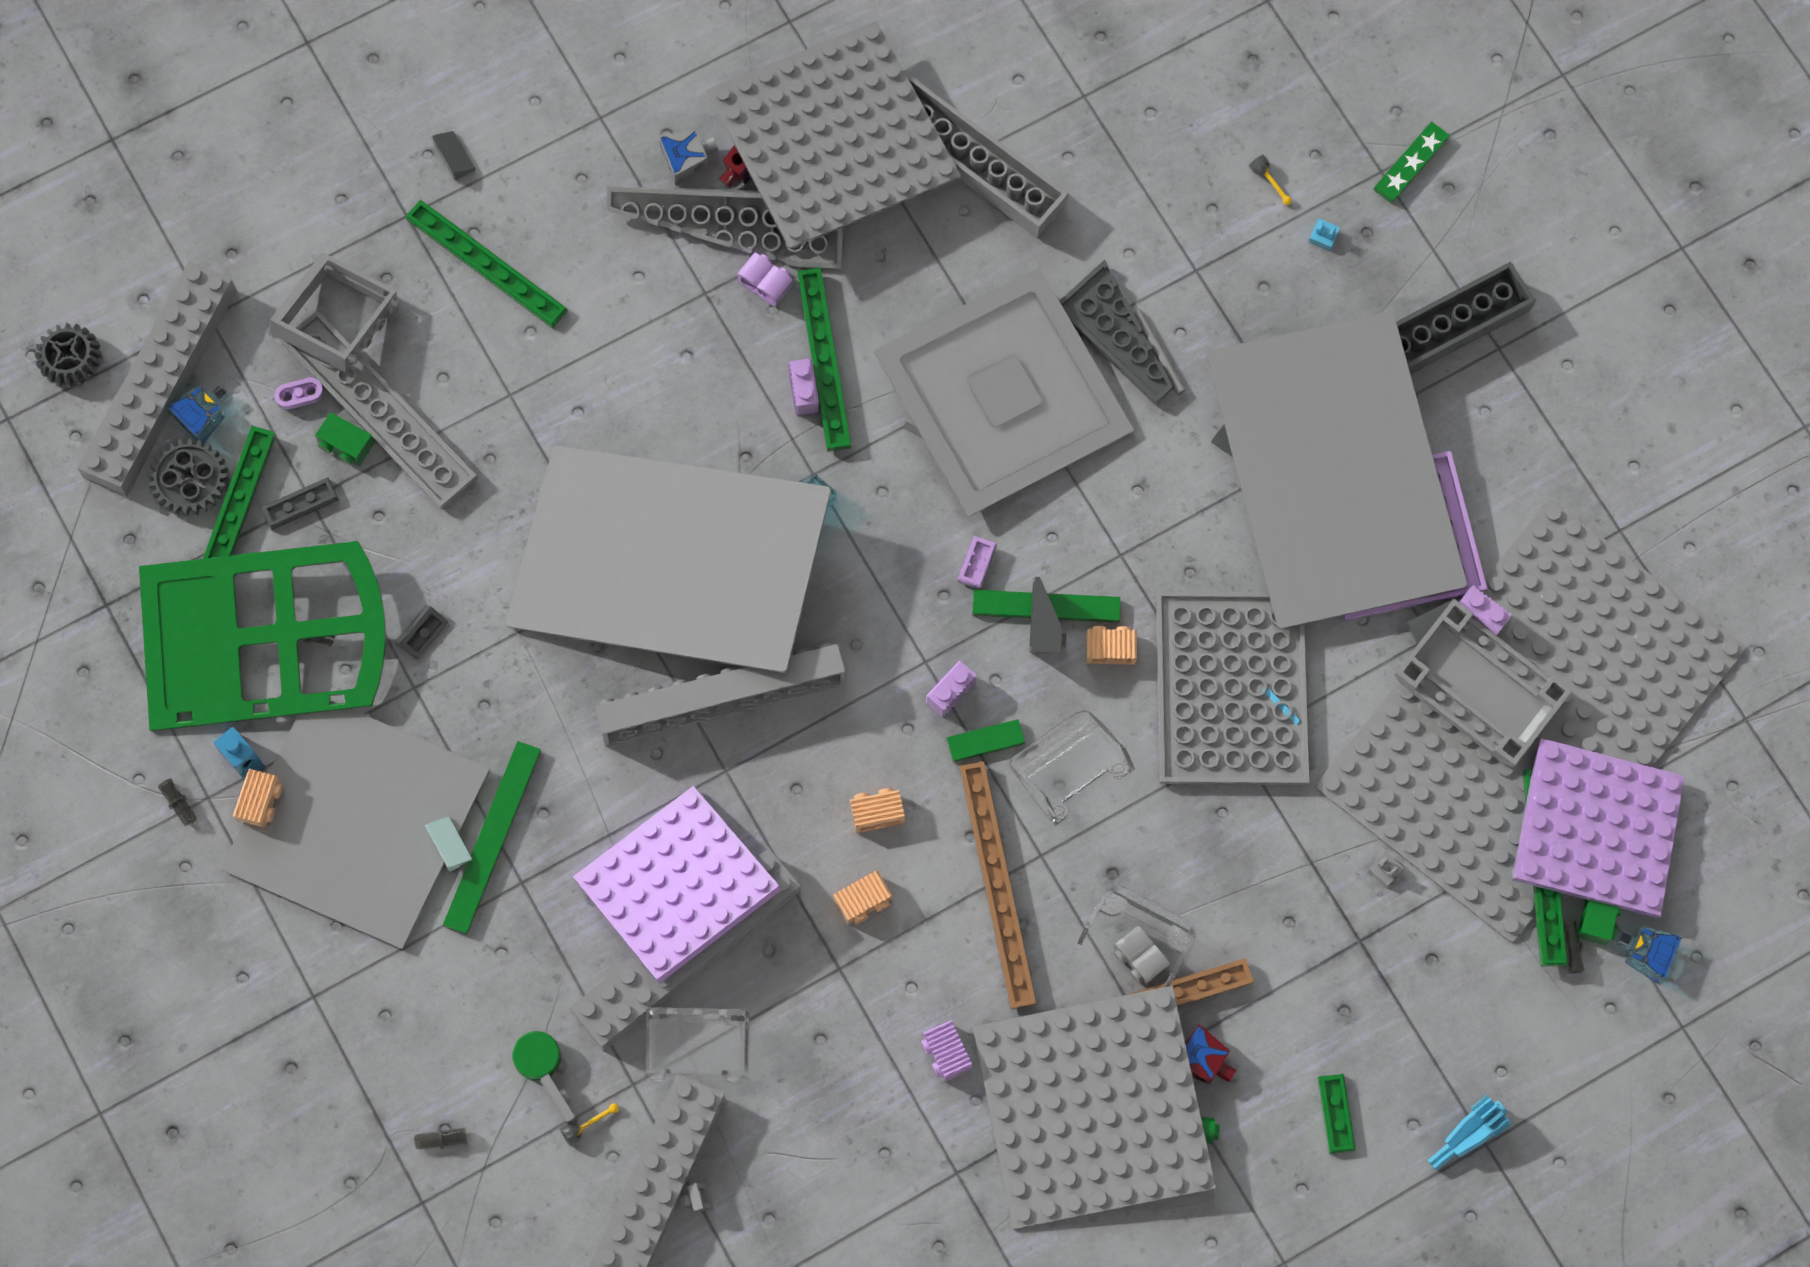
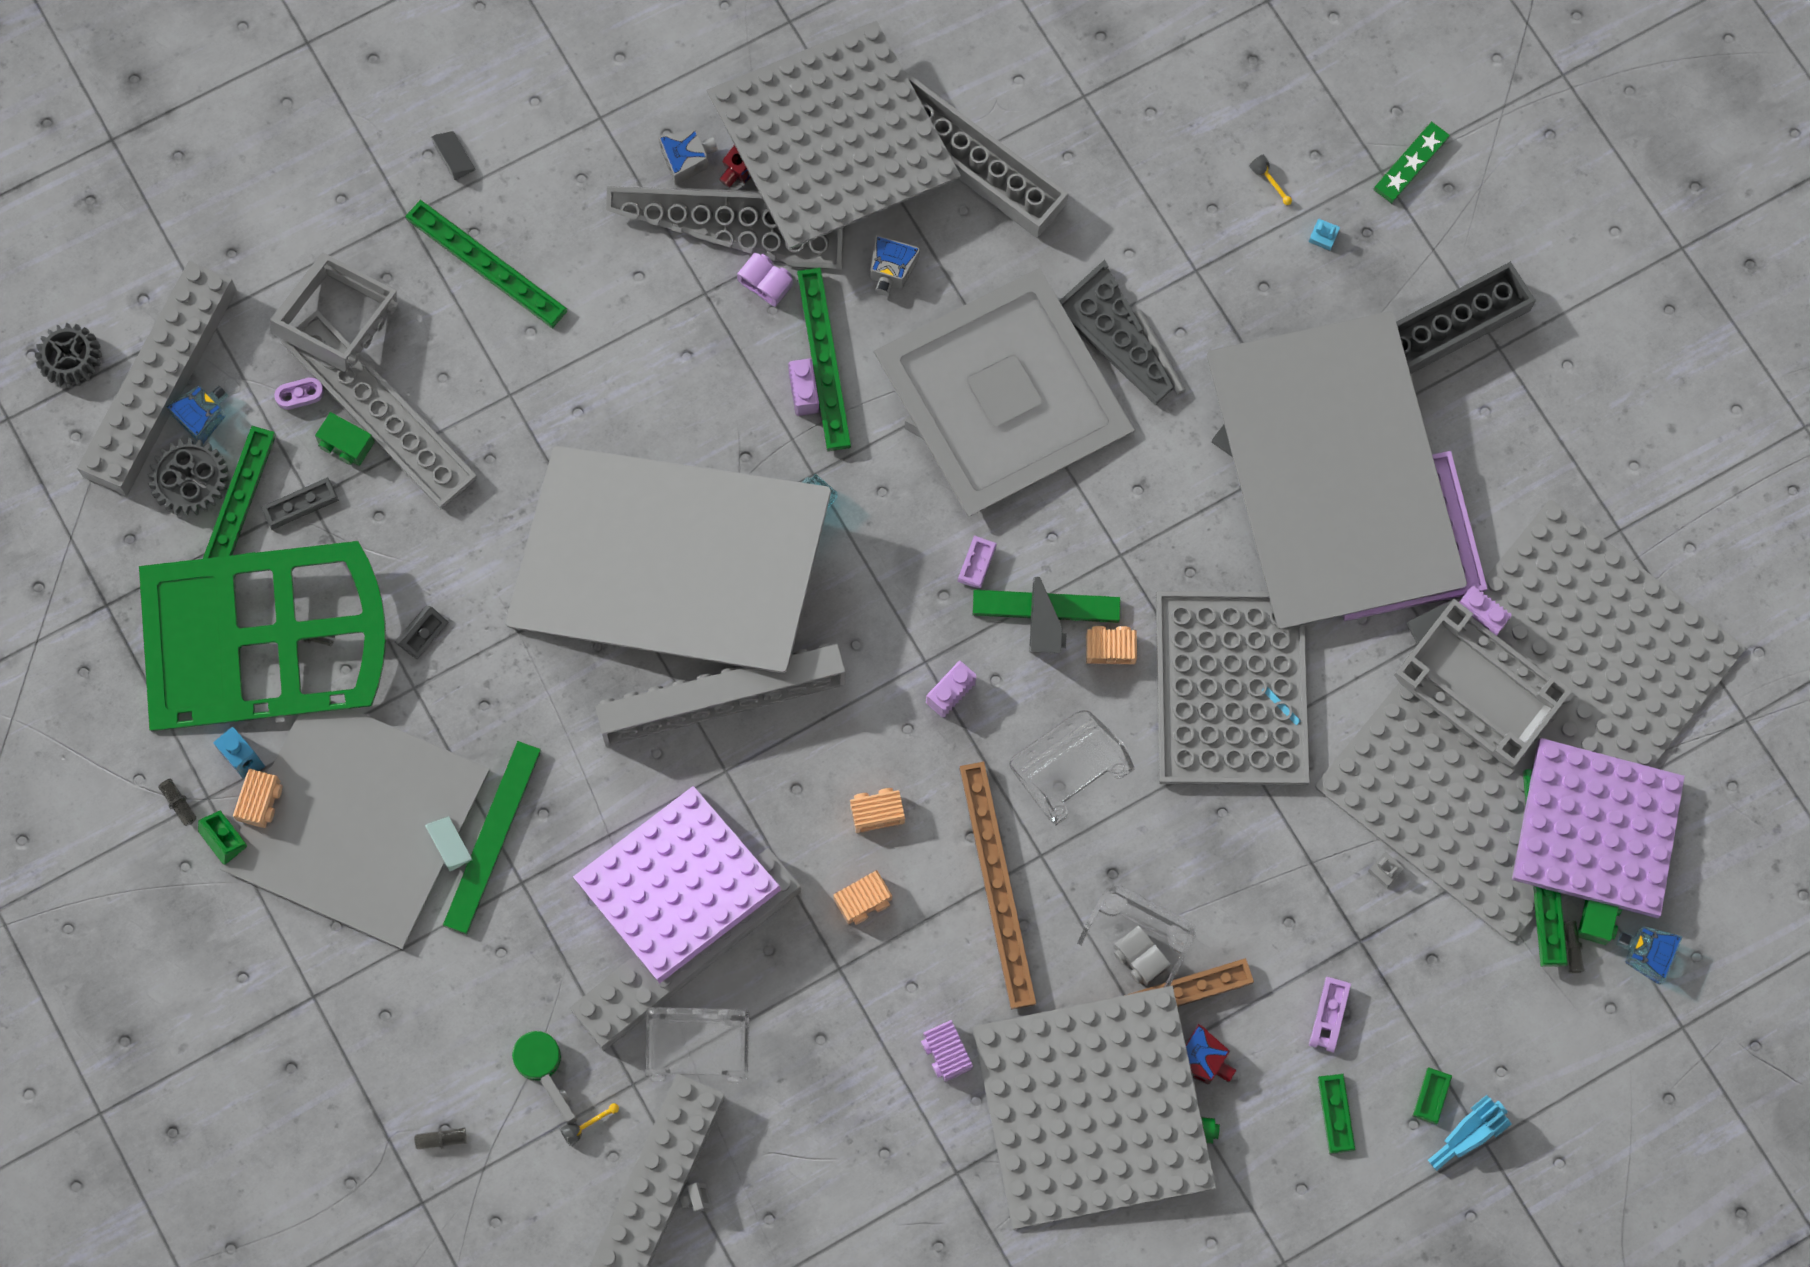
(221, 836): none -> green slope
(892, 263): none -> torso
(985, 740): green tile -> none
(1330, 1013): none -> lavender plate
(1432, 1096): none -> green tile

